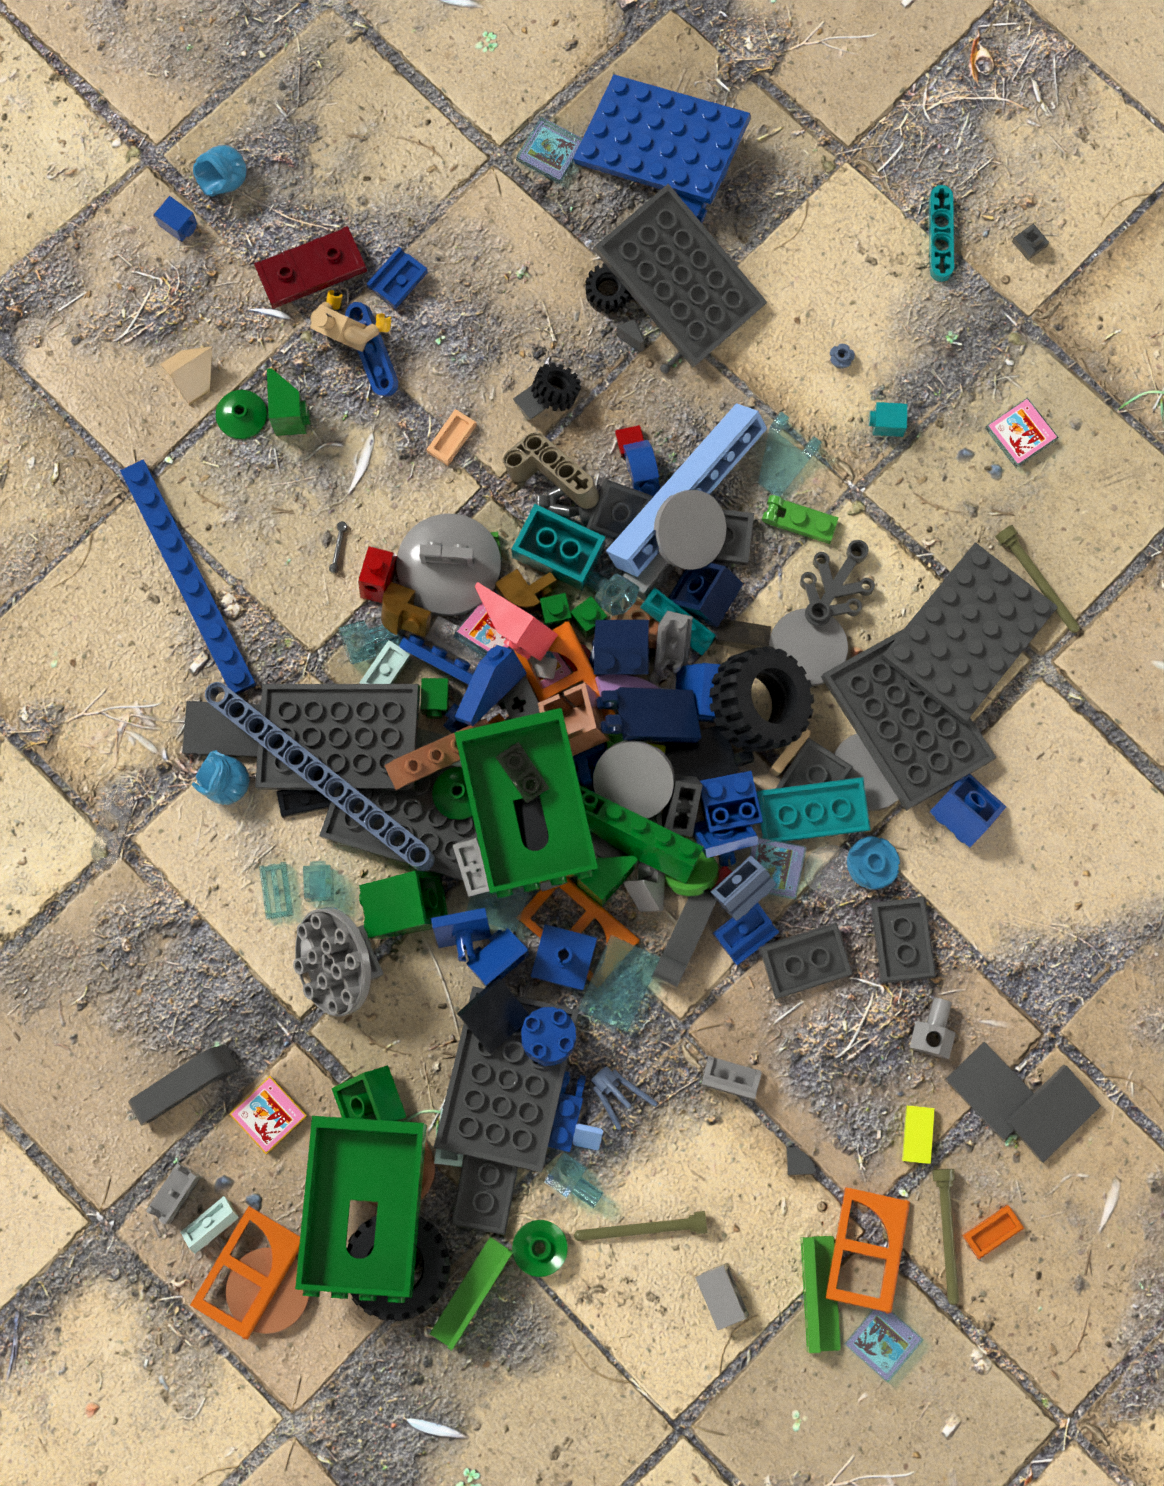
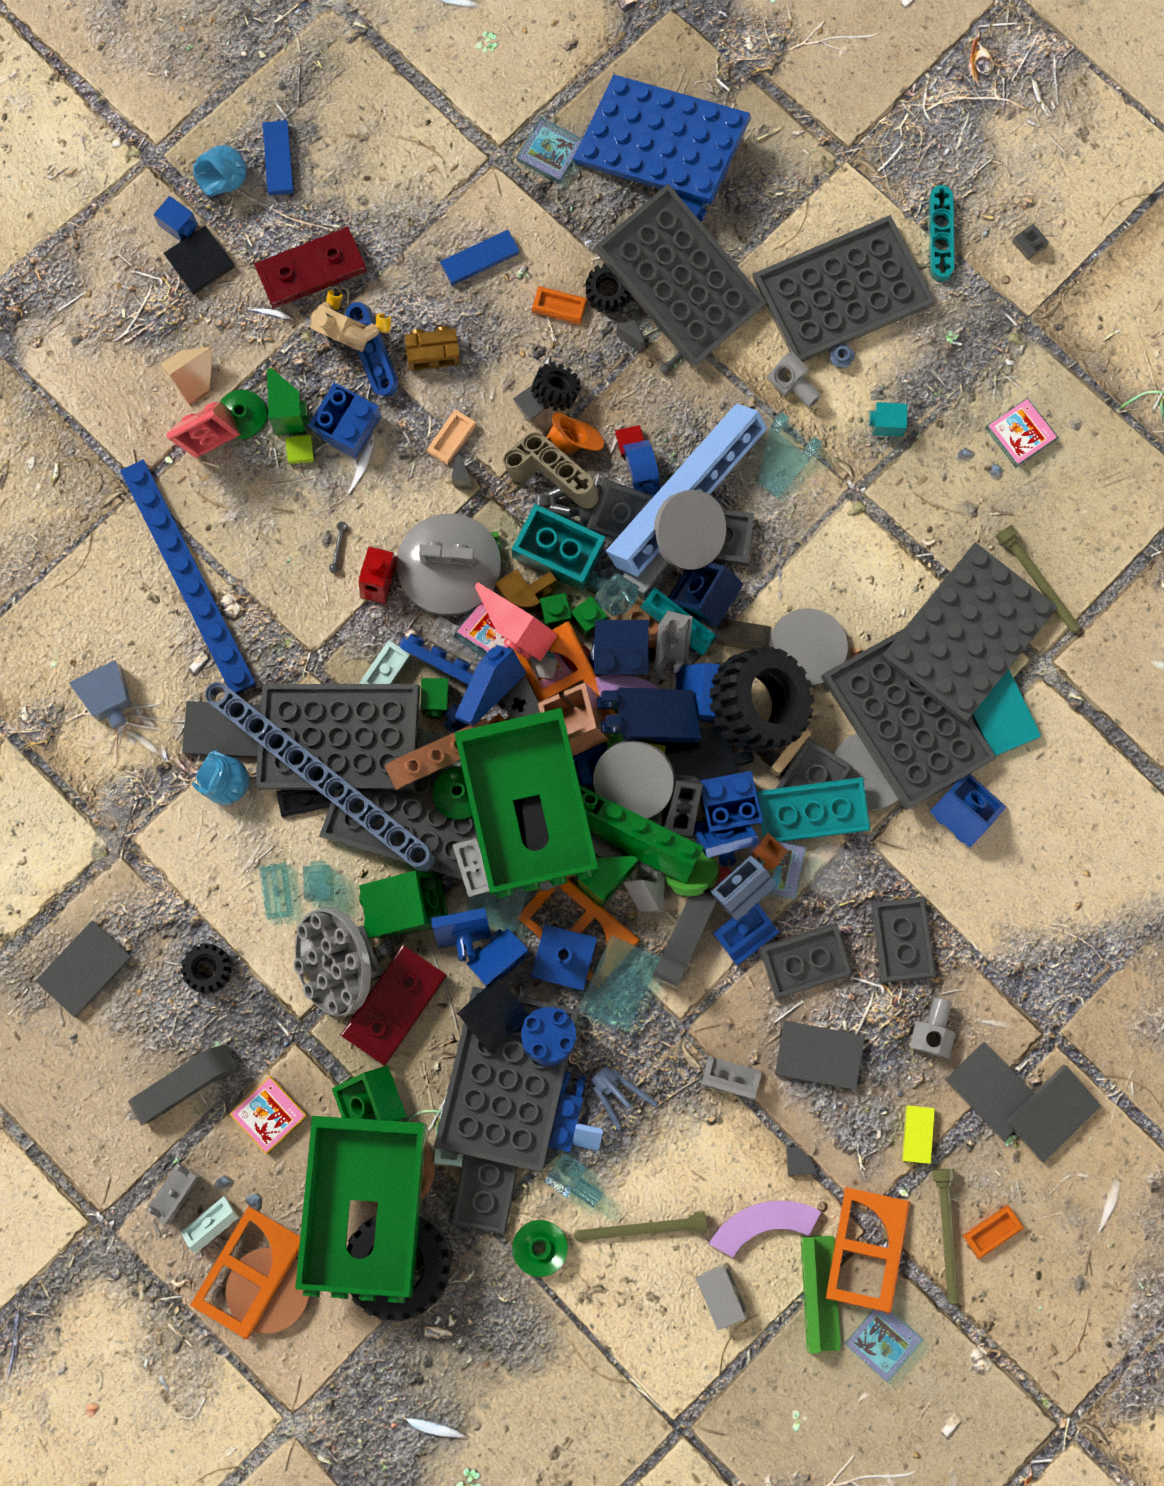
(83, 969): none -> dark grey tile
(104, 693): none -> sand blue torso
(190, 963): none -> black tyre
(199, 260): none -> black tile
(204, 430): none -> coral slope
(278, 157): none -> blue tile
(299, 449): none -> lime tile
(345, 420): none -> blue slope
(371, 637): clear light blue piece -> none
(393, 1005): none -> dark red container
(397, 278): blue plate -> none
(400, 613): pearl gold brick -> none
(432, 348): none -> pearl gold brick
(460, 476): none -> dark grey slope
(471, 1293): bright green panel -> none
(479, 257): none -> blue tile
(522, 772): clear smoke slope -> none
(559, 305): none -> orange tile
(572, 435): none -> orange piece
(762, 1218): none -> lavender tile
(769, 851): none -> dark orange tile
(797, 383): none -> light grey piece
(800, 519): bright green plate -> none
(819, 1055): none -> dark grey tile
(834, 587): dark grey plant -> none
(843, 289): none -> dark grey plate
(873, 863): dark azure tile -> none
(1005, 717): none -> teal tile

